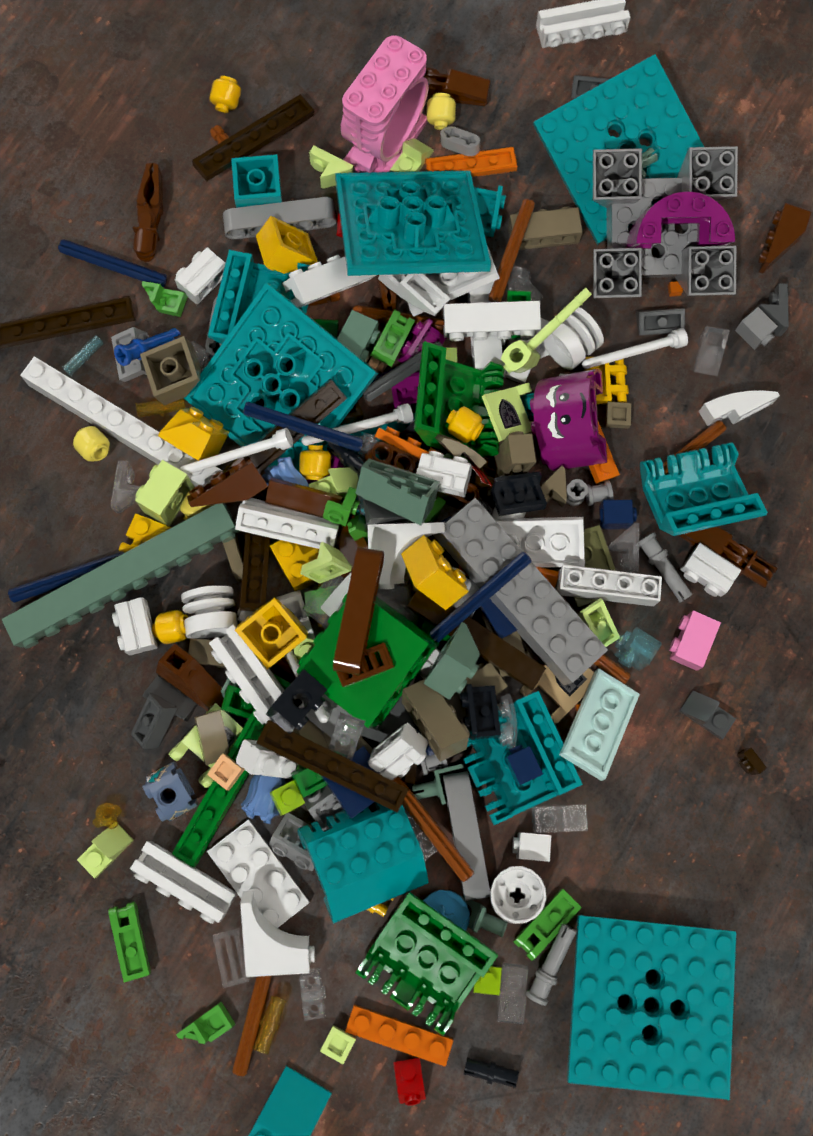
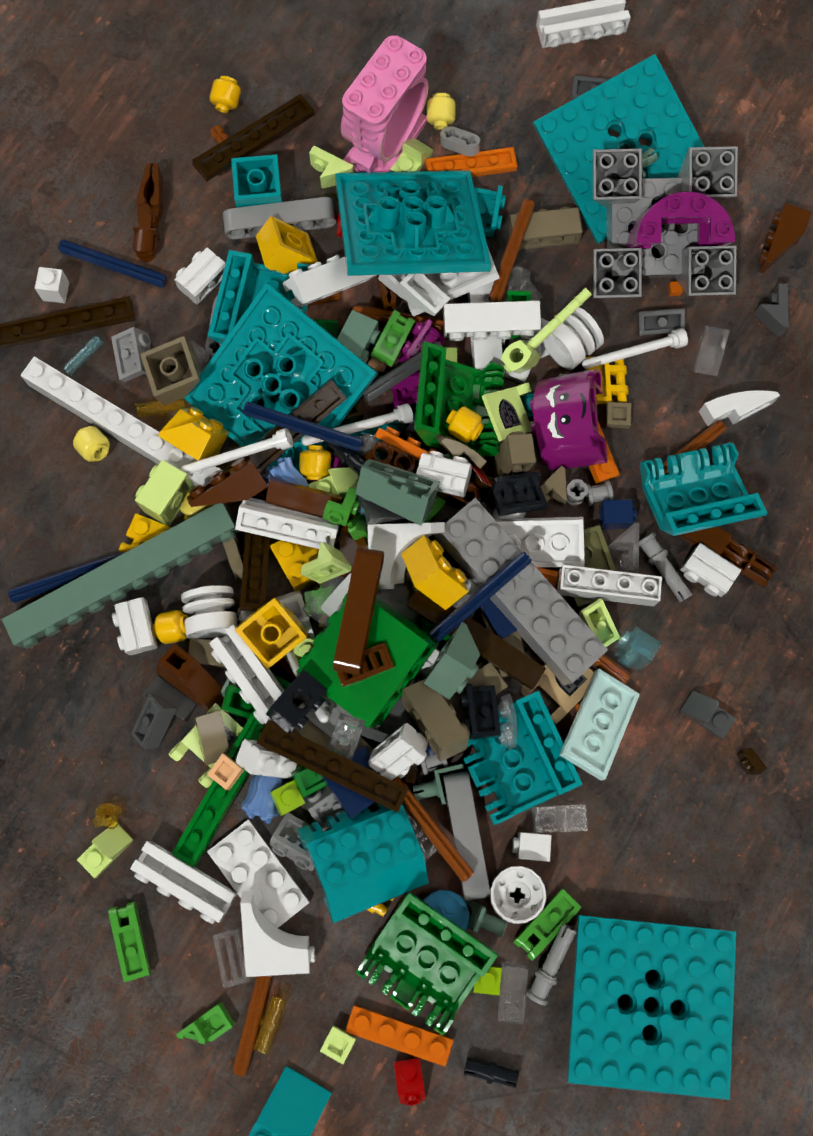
(52, 285): none -> white brick
(123, 493): clear slope -> none
(126, 353): blue pin -> none
(165, 300): bright green slope -> none
(168, 777): sand blue brick -> none
(312, 995): clear piece -> none
(459, 85): reddish brown arm -> none
(523, 764): dark blue brick -> none
(694, 640): bright pink brick -> none
(756, 328): light grey brick -> none

